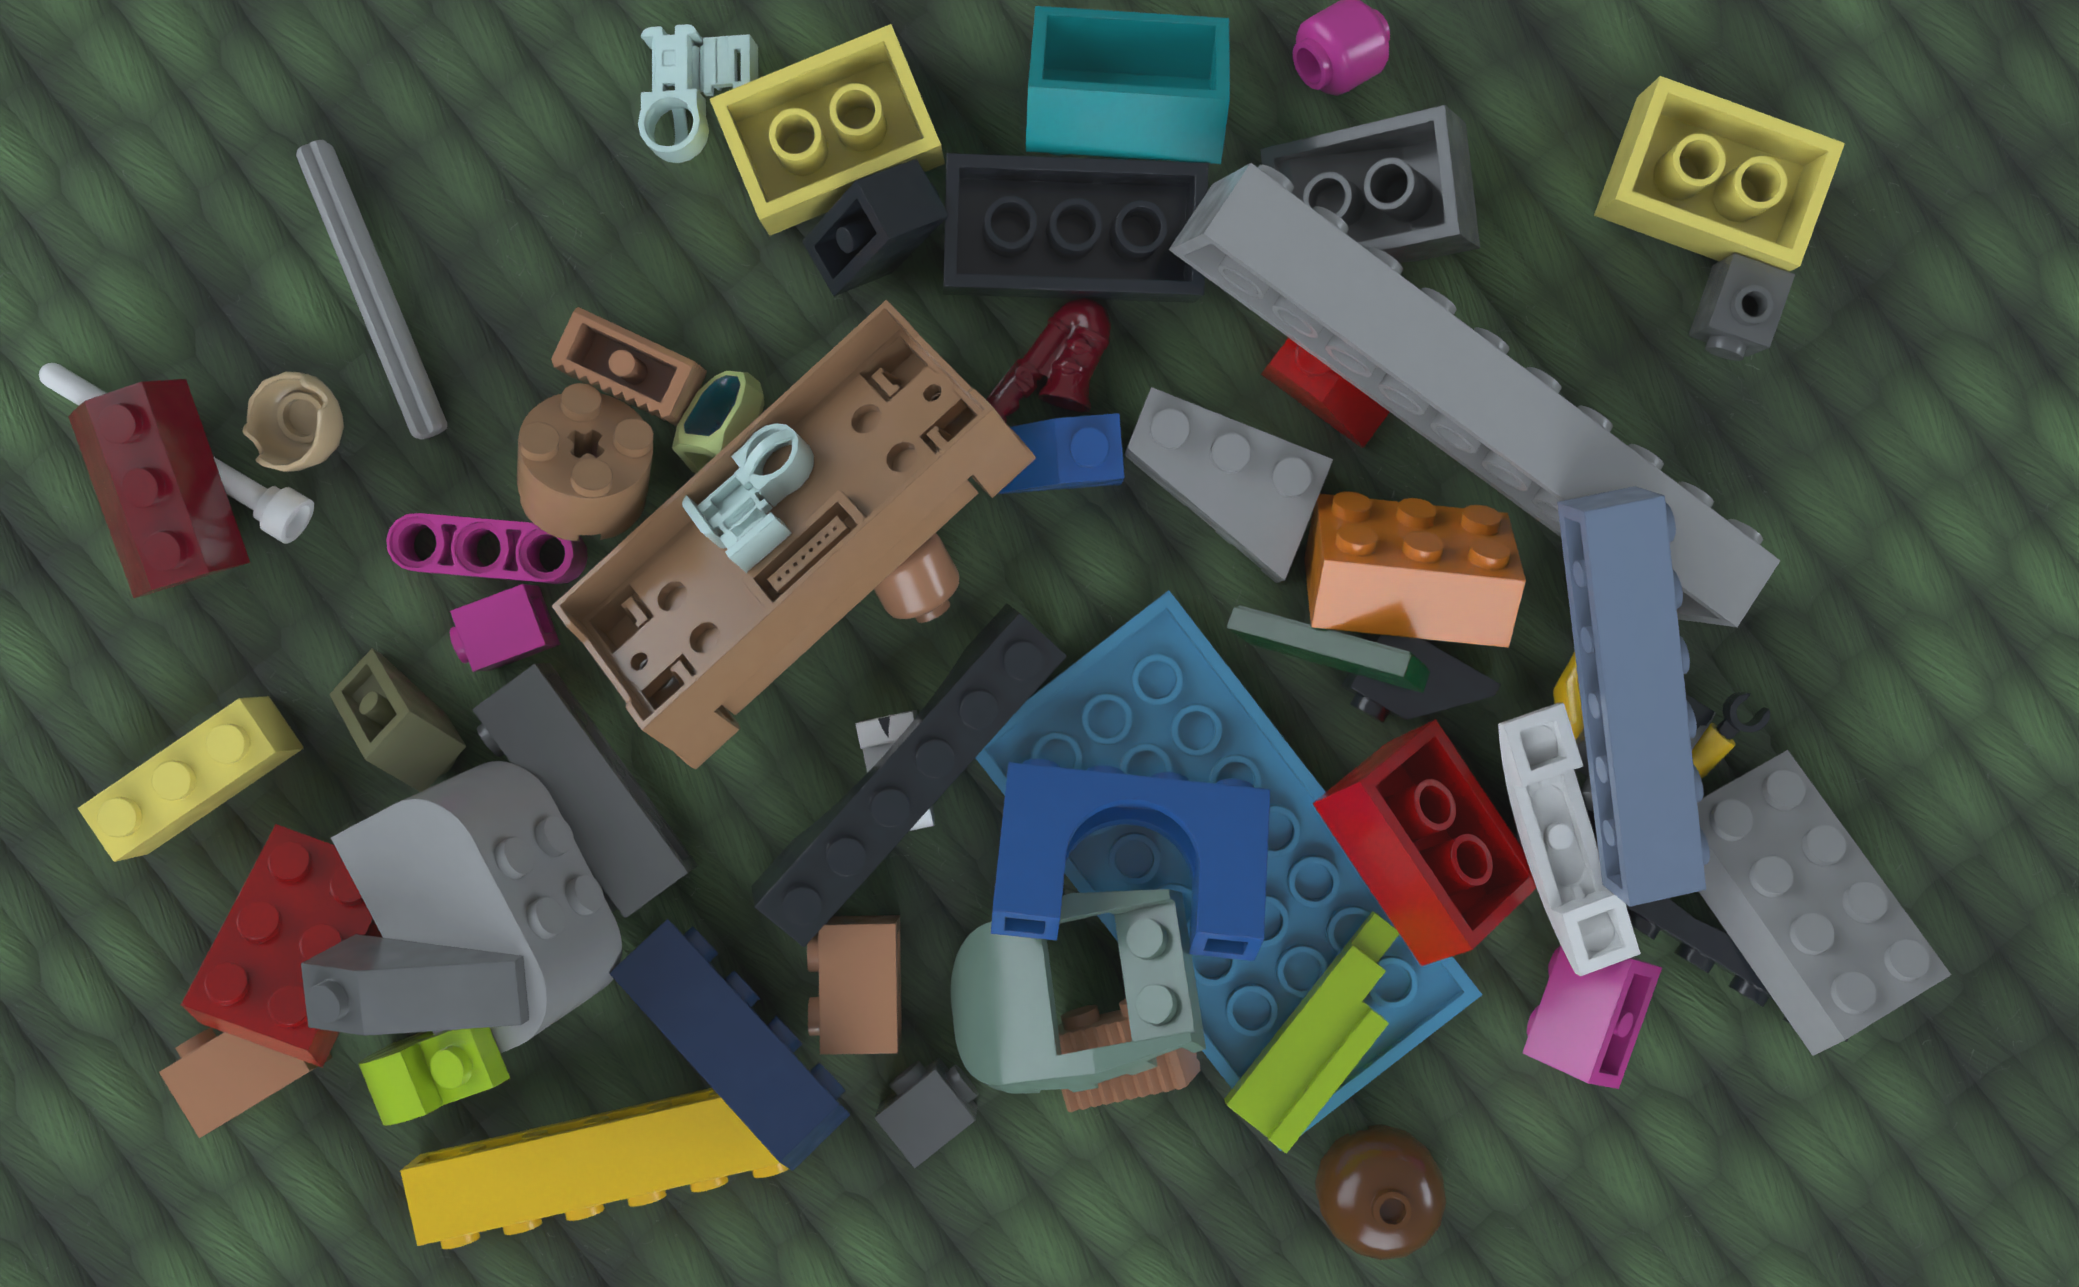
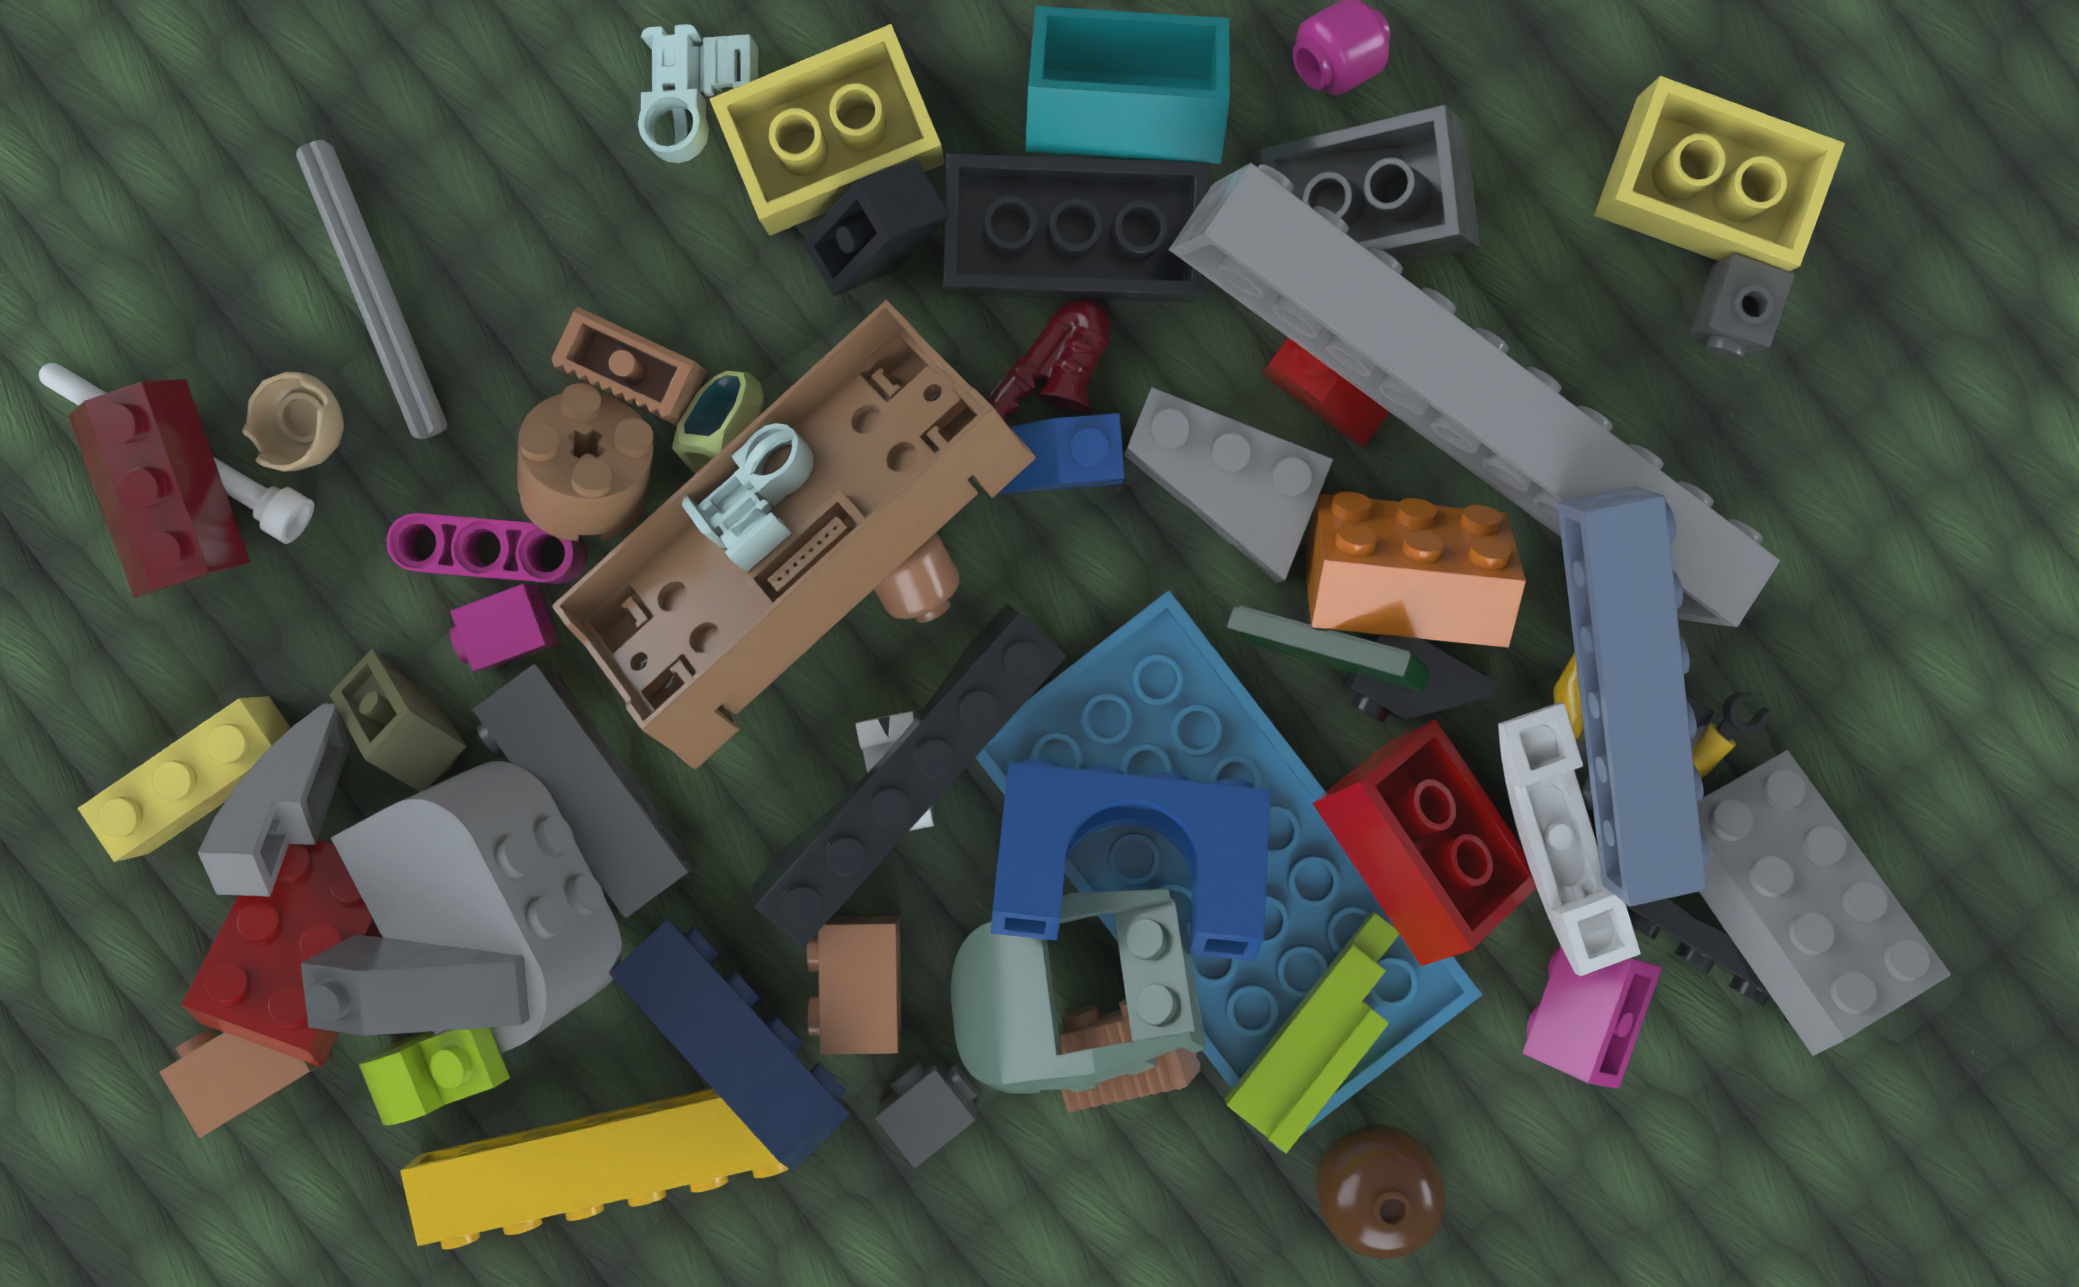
(276, 806): none -> light grey slope

